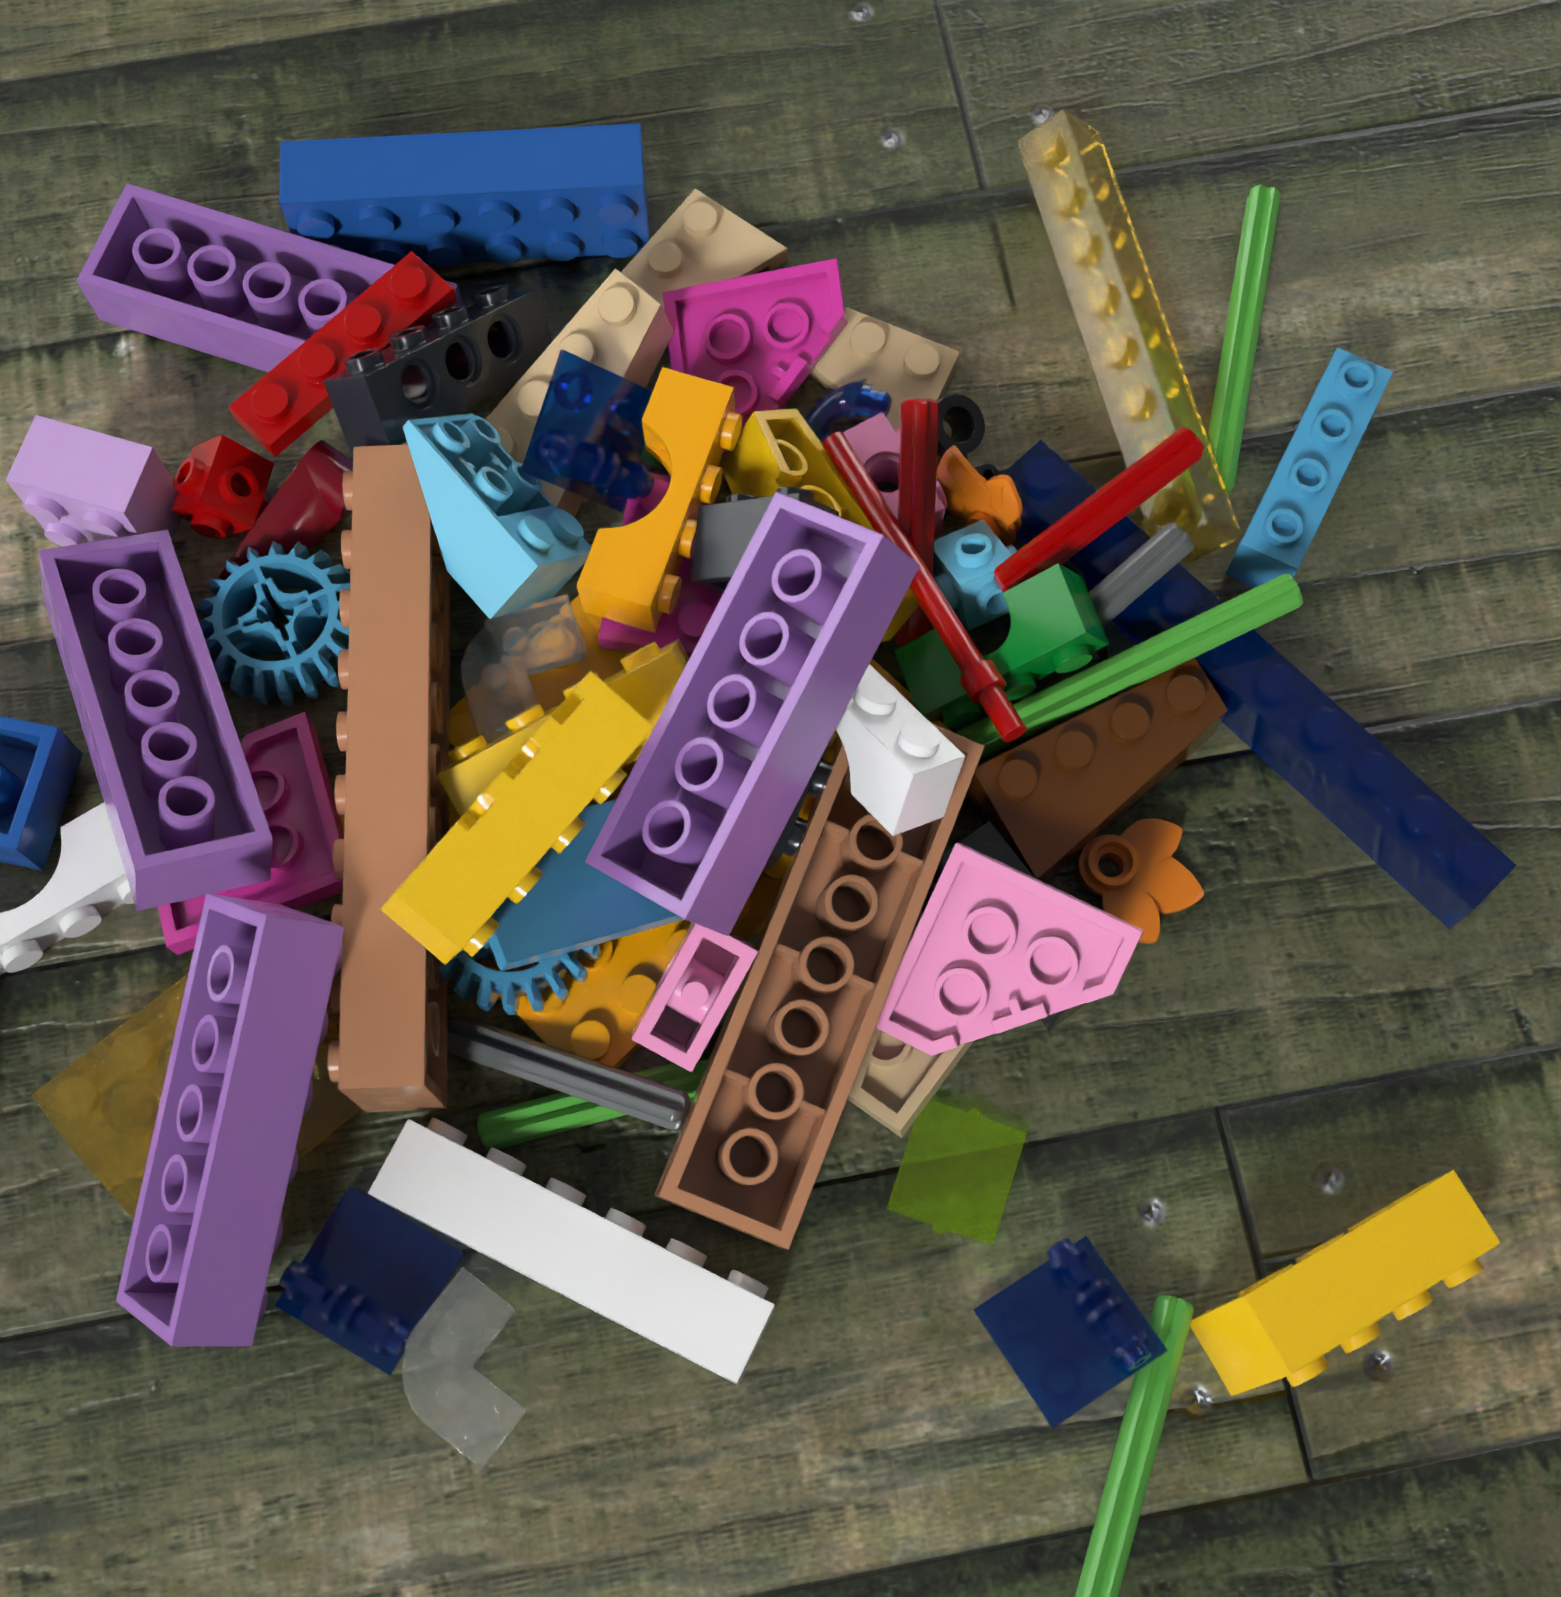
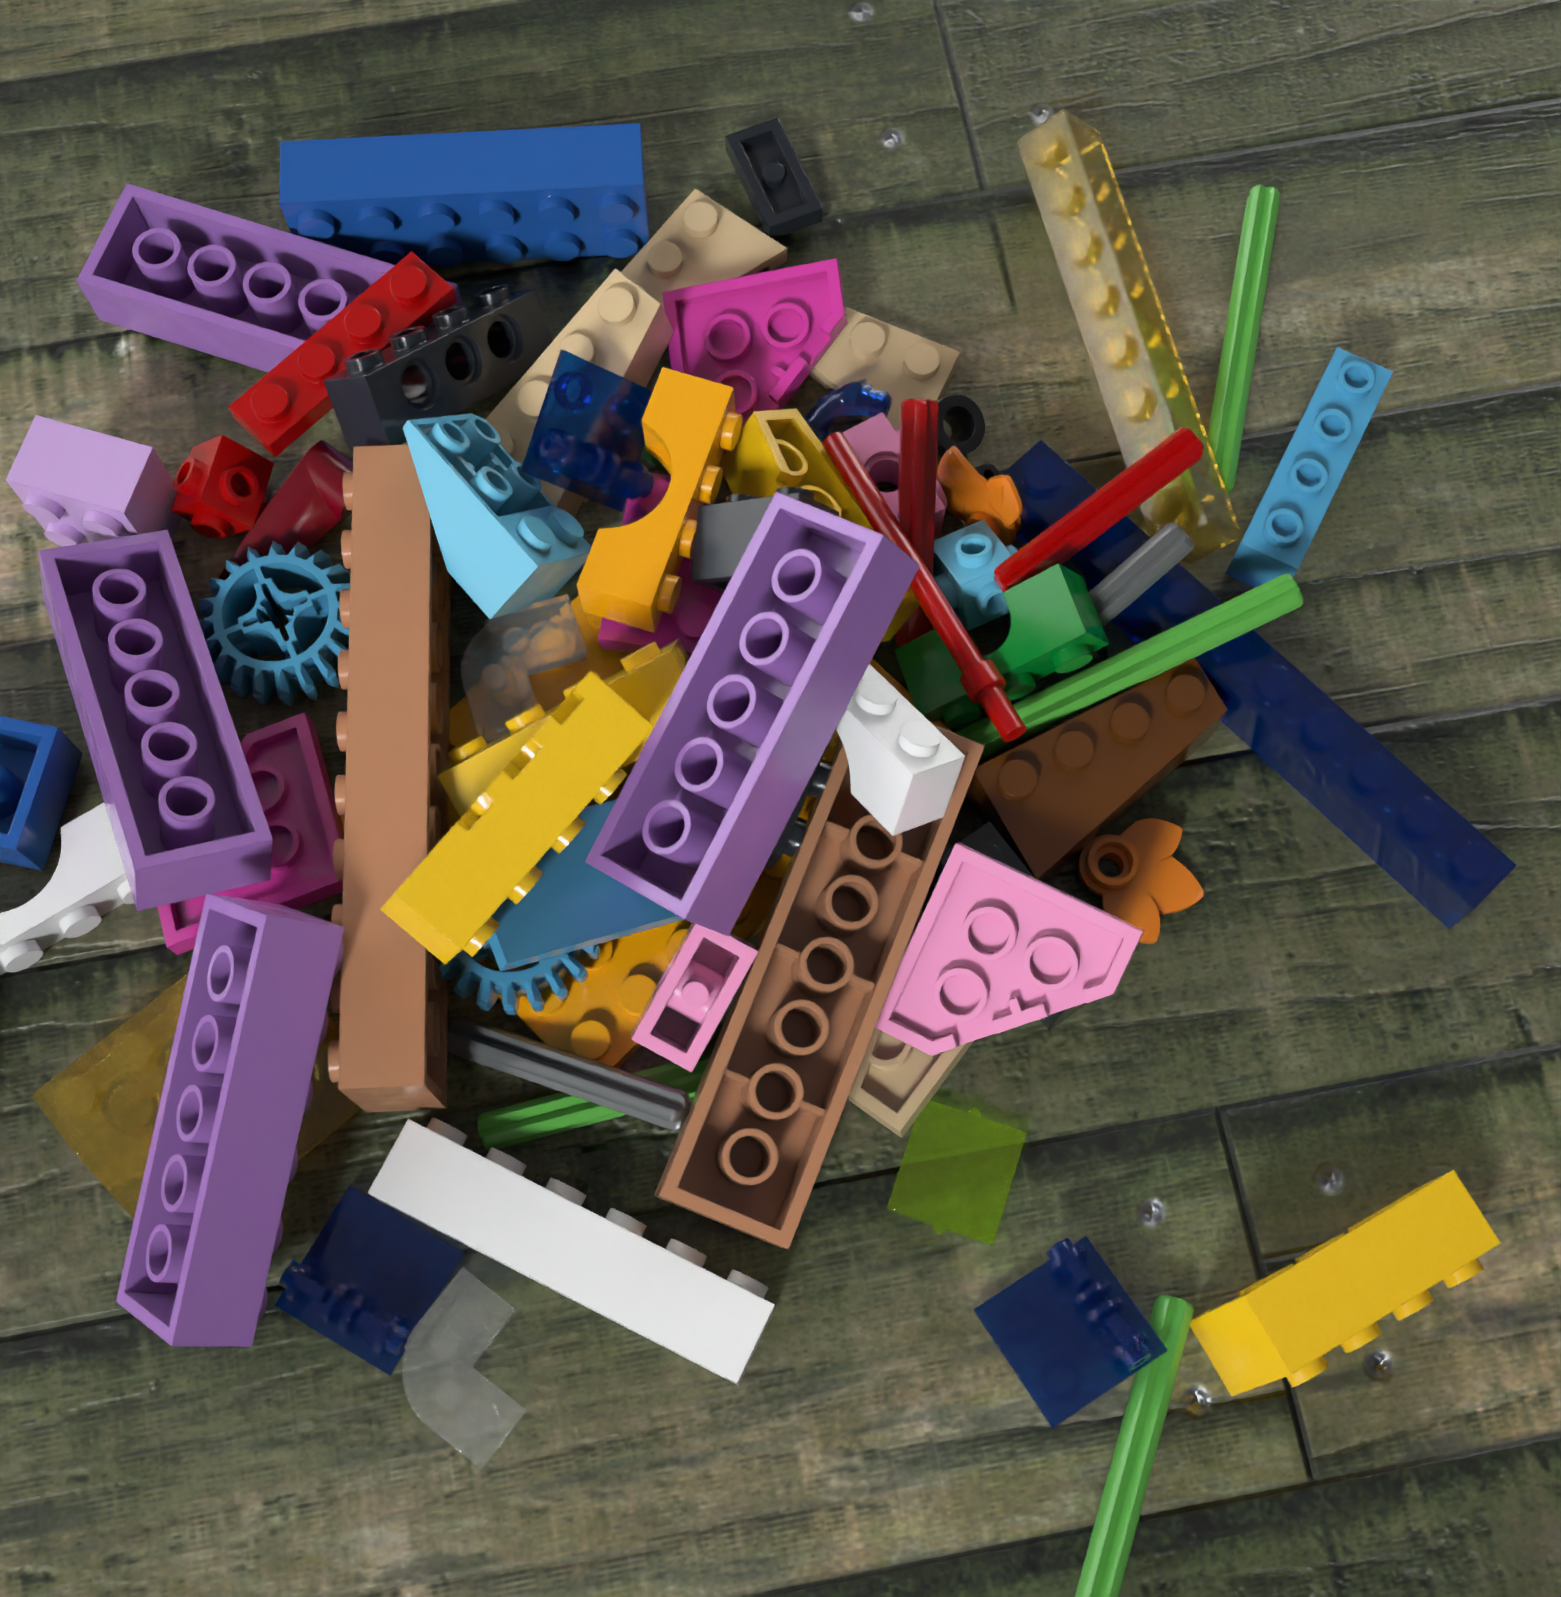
(773, 178): none -> black plate

